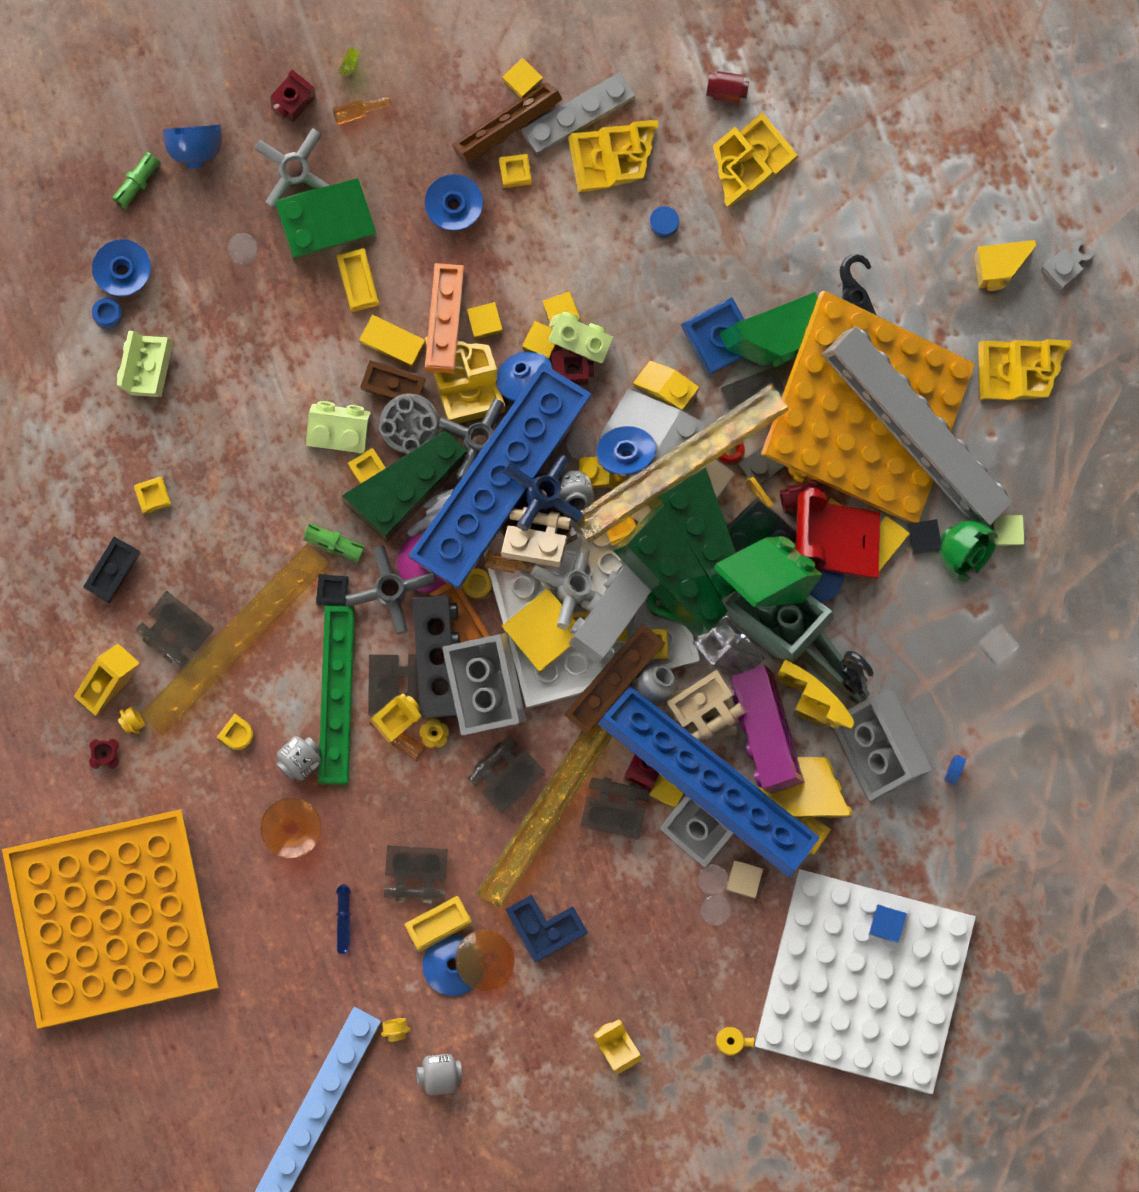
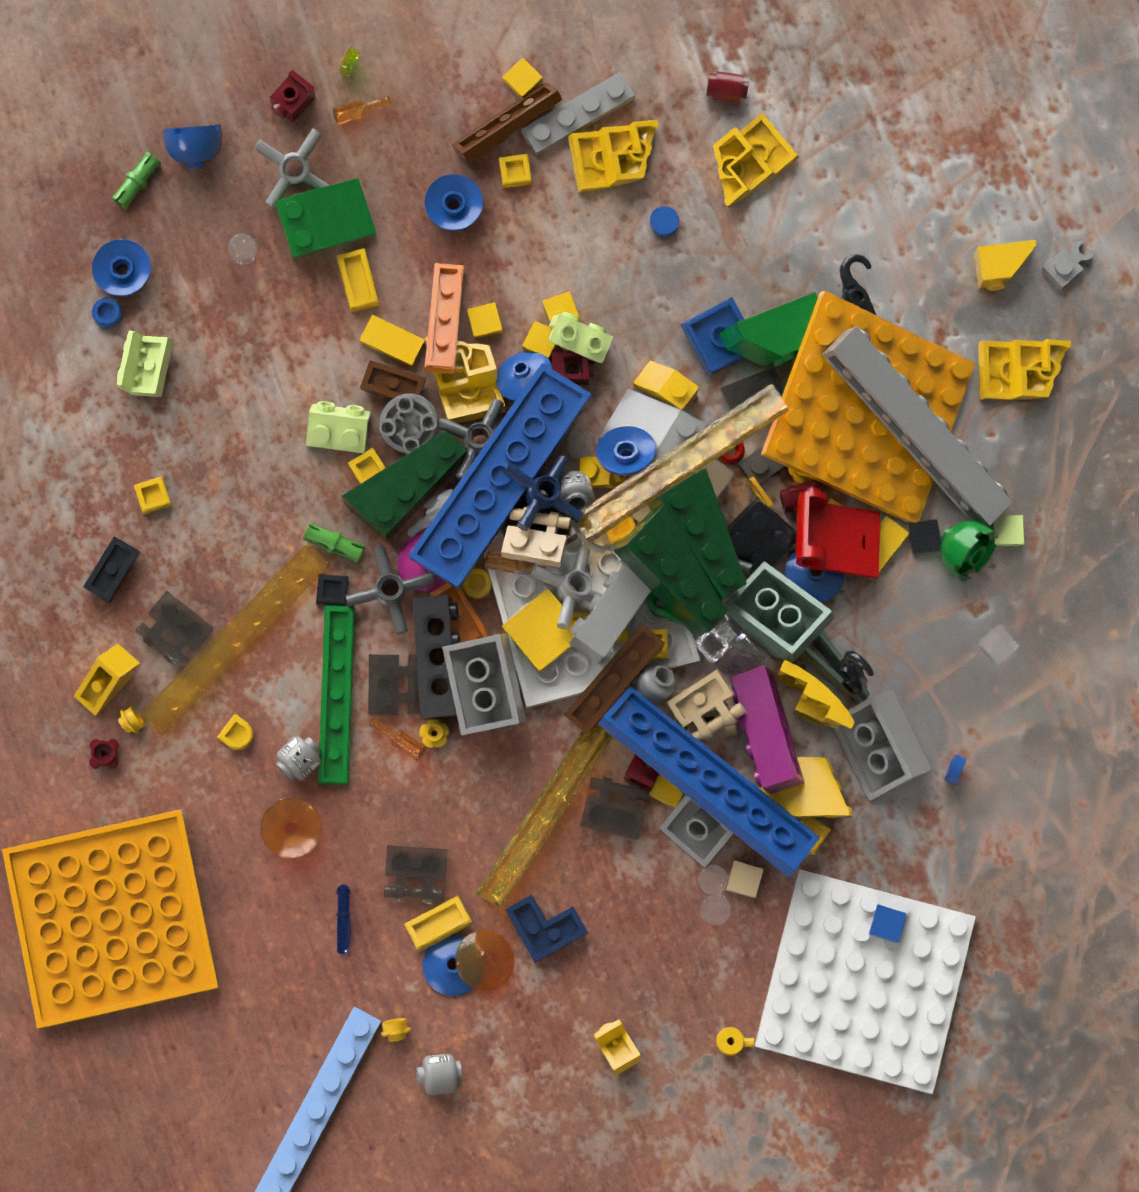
(396, 717): yellow bracket -> none
(512, 781): clear smoke plate -> none
(770, 573): green slope -> none

